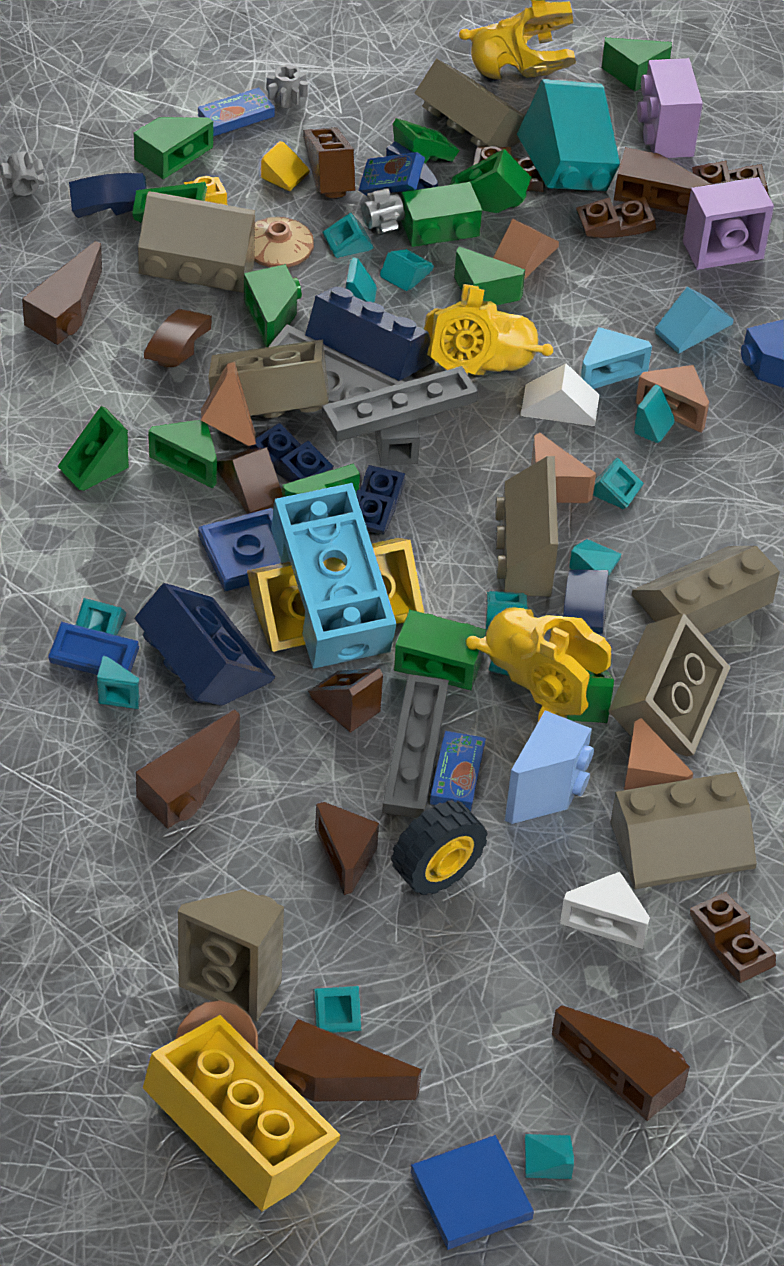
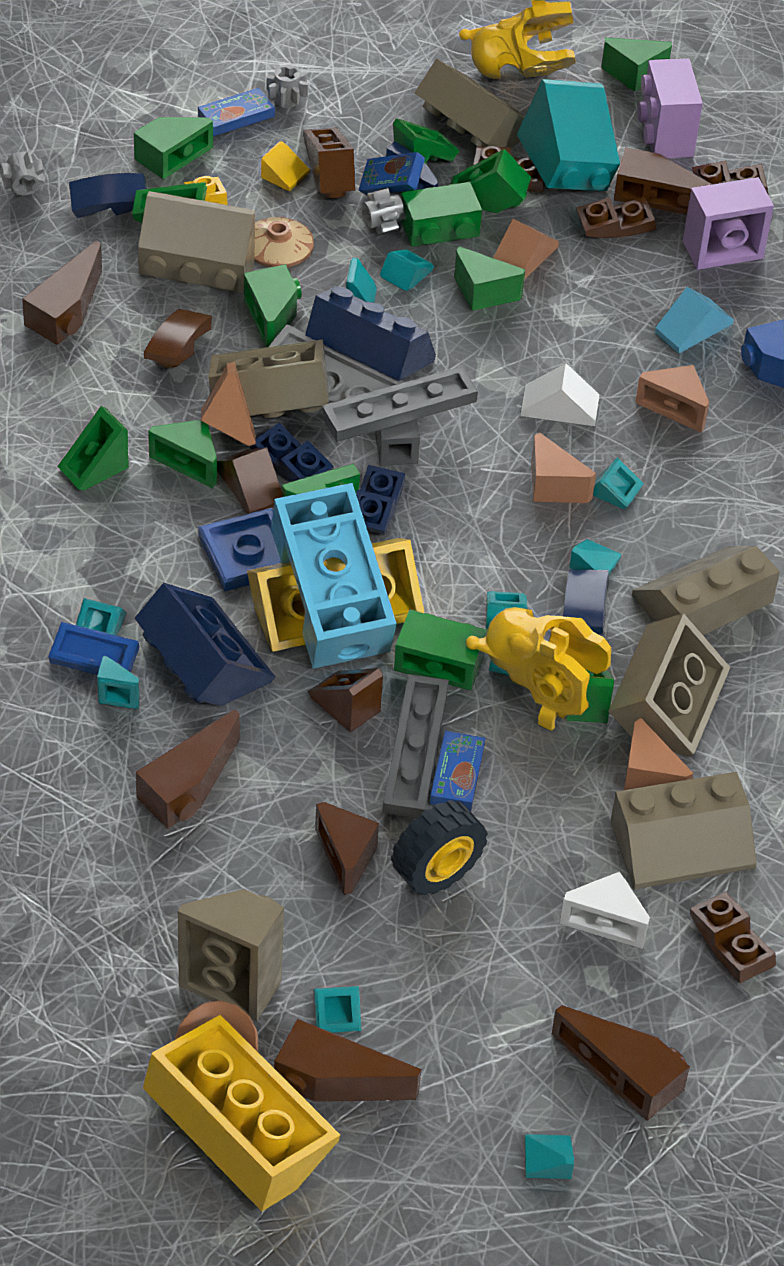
(347, 237): teal slope -> none
(471, 1192): blue tile -> none
(480, 336): yellow helmet -> none
(528, 530): dark tan slope -> none
(549, 769): light blue slope -> none
(614, 358): medium azure slope -> none
(653, 416): teal slope -> none

